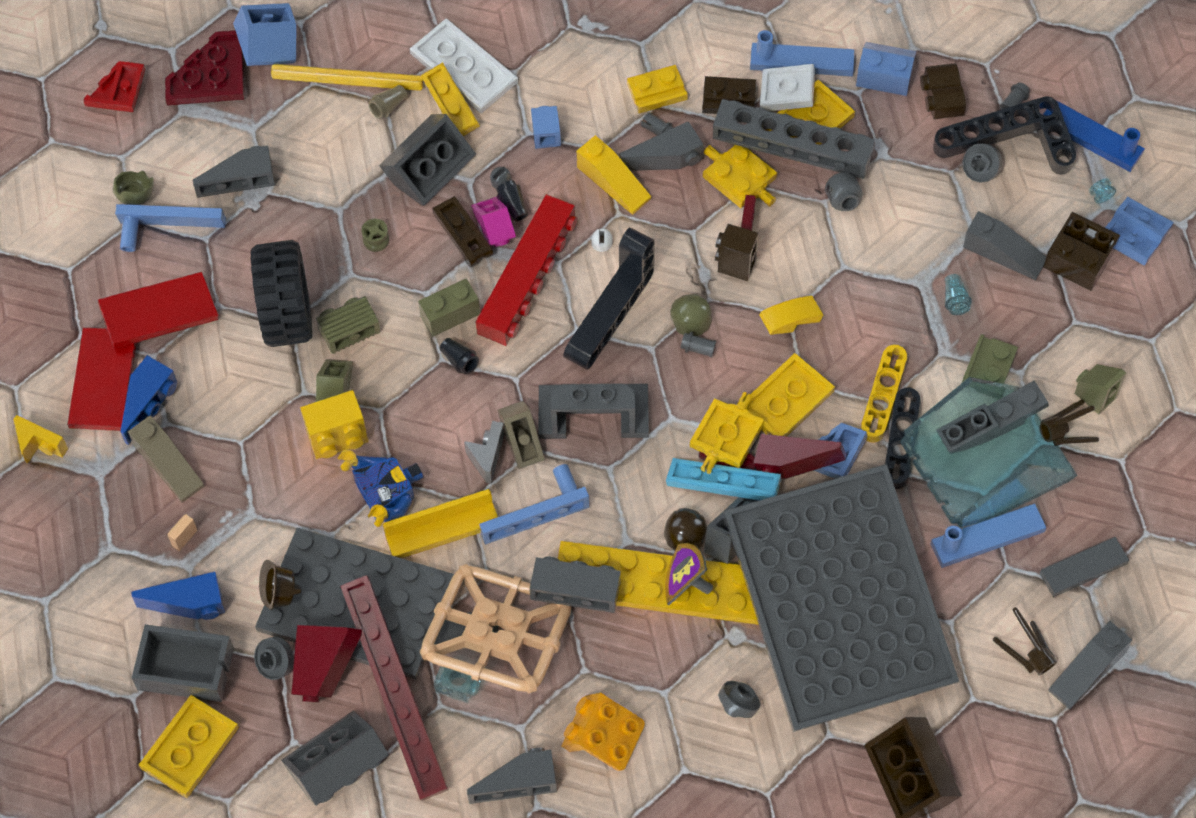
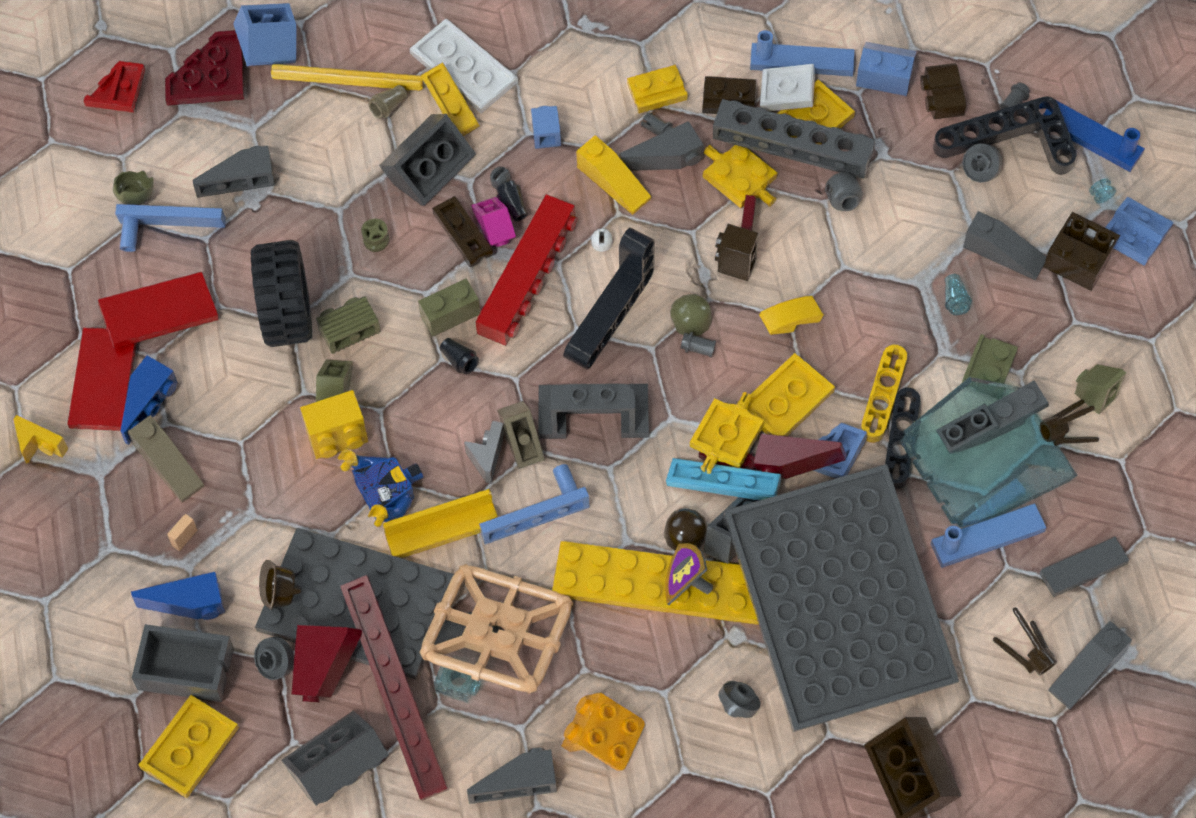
(575, 584): dark grey brick -> none

